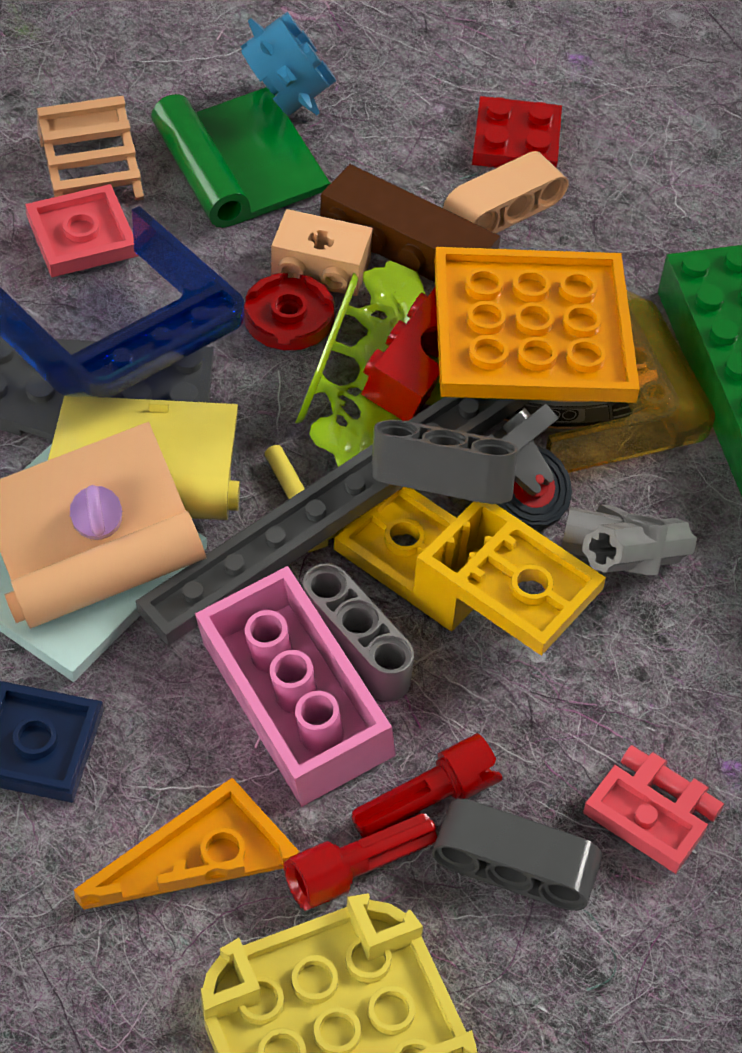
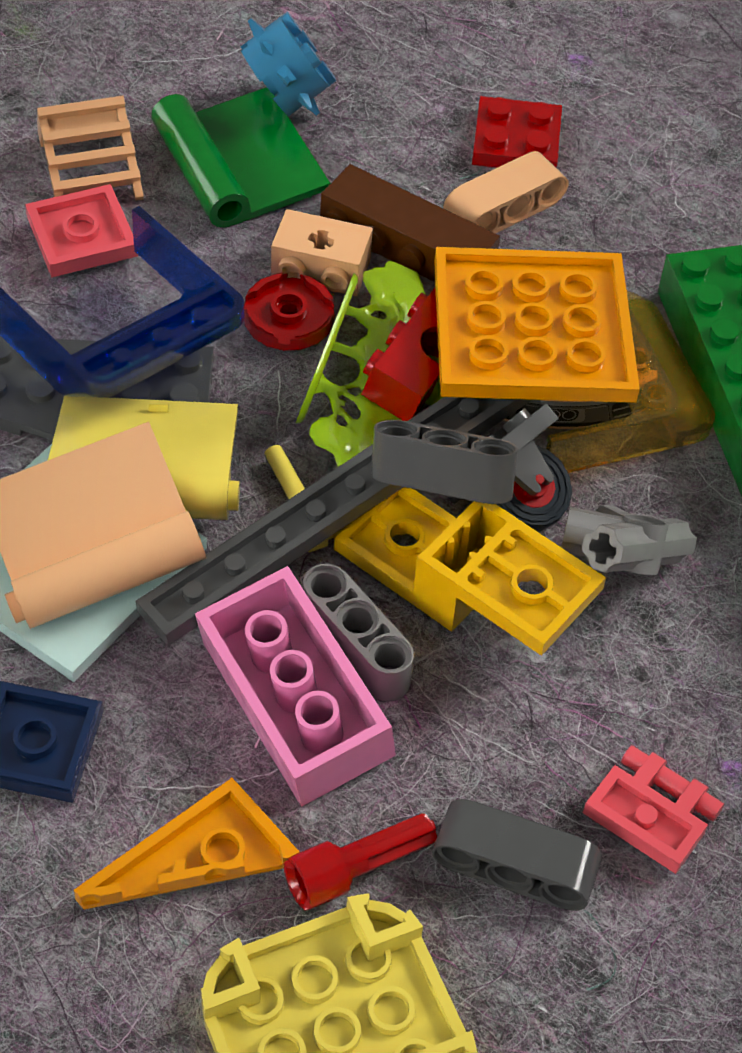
(96, 512): lavender tile -> none
(459, 772): red piece -> none

